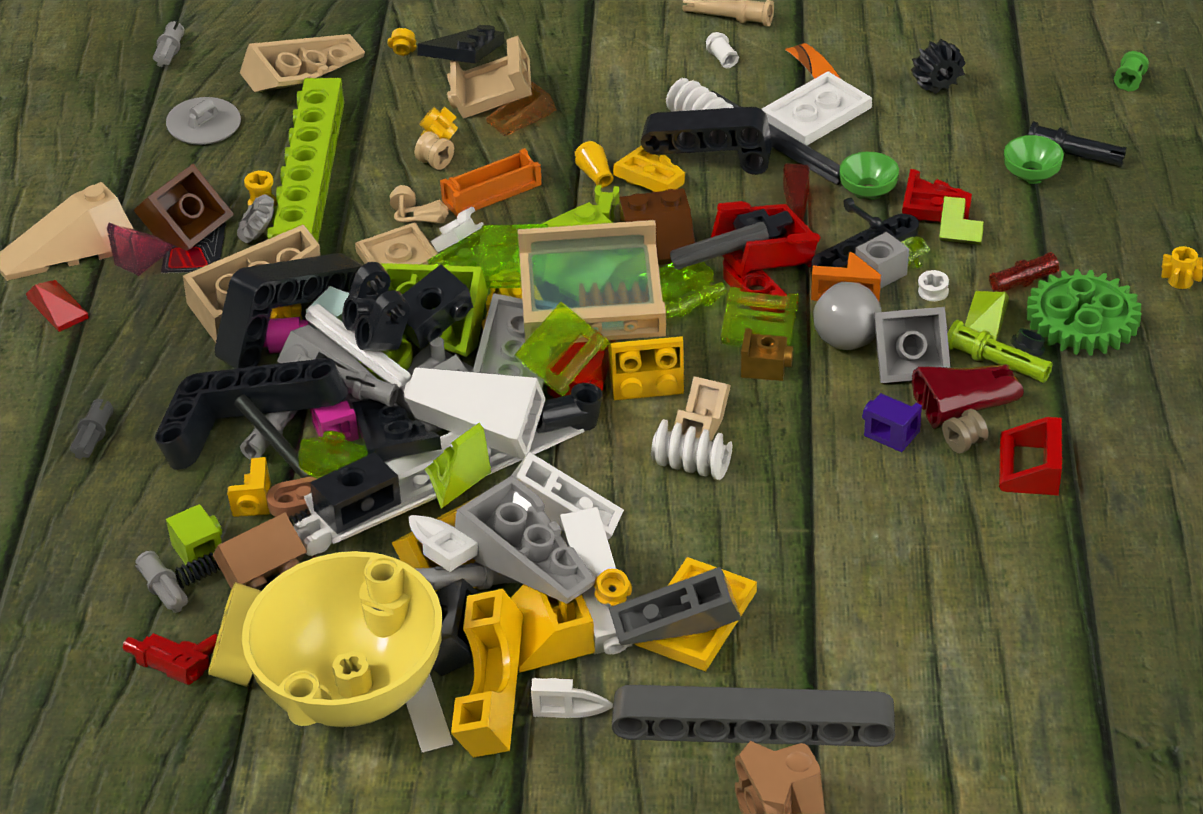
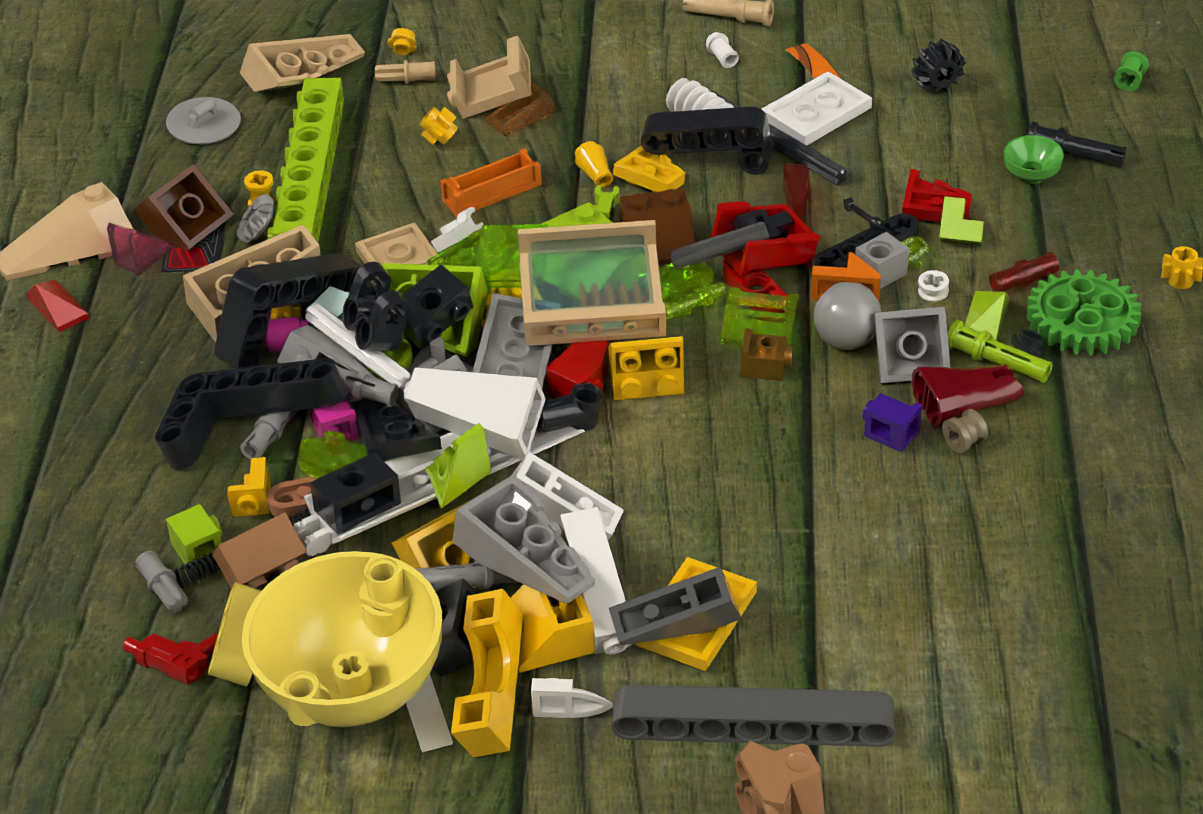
(91, 429): dark grey axle -> none
(168, 44): light grey axle -> none
(270, 433): pearl dark grey bar -> none
(404, 200): tan piece -> none
(406, 72): none -> tan axle
(434, 150): tan wheel -> none
(443, 542): white plate -> none
(464, 46): black wing -> none
(553, 340): clear neon green plate -> none
(613, 578): yellow plate -> none
(690, 451): white piece -> none
(704, 406): tan slope -> none
(871, 169): bright green piece -> none
(1041, 479): red tile -> none

